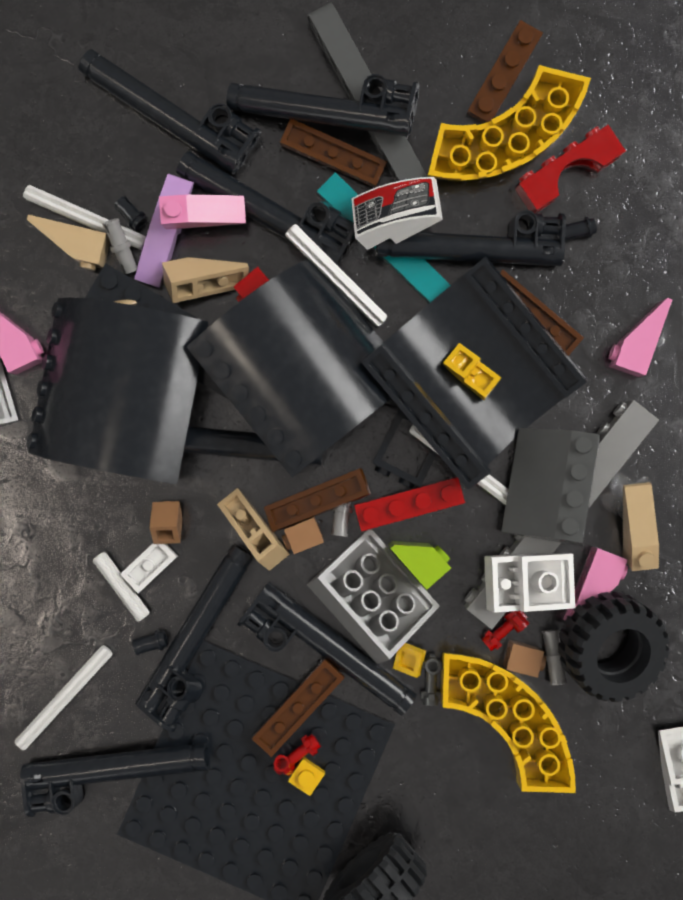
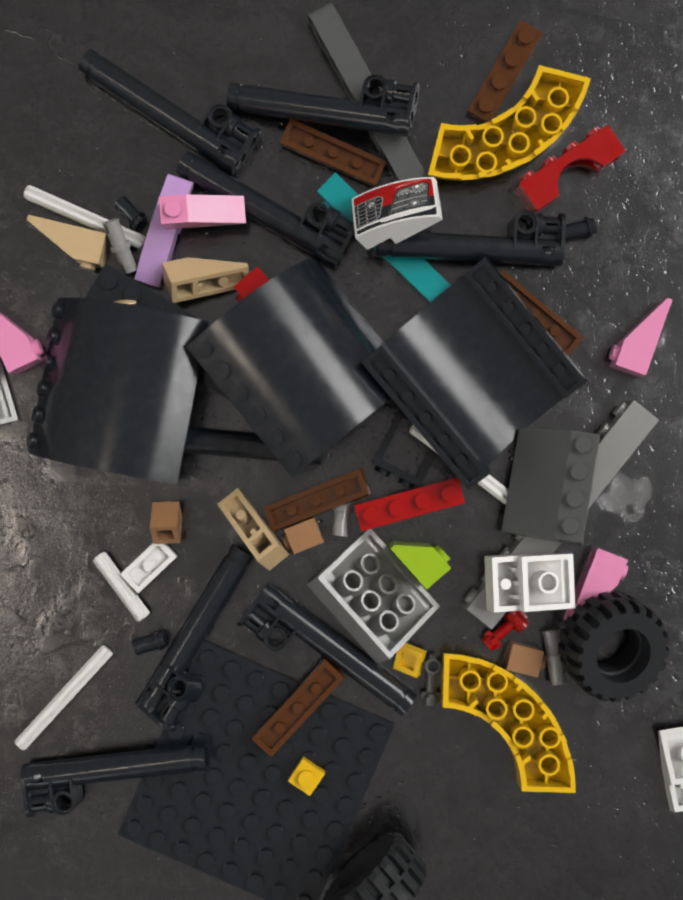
(286, 765): red bar -> none
(336, 275): white axle -> none
(471, 372): yellow slope -> none
(640, 527): tan slope -> none

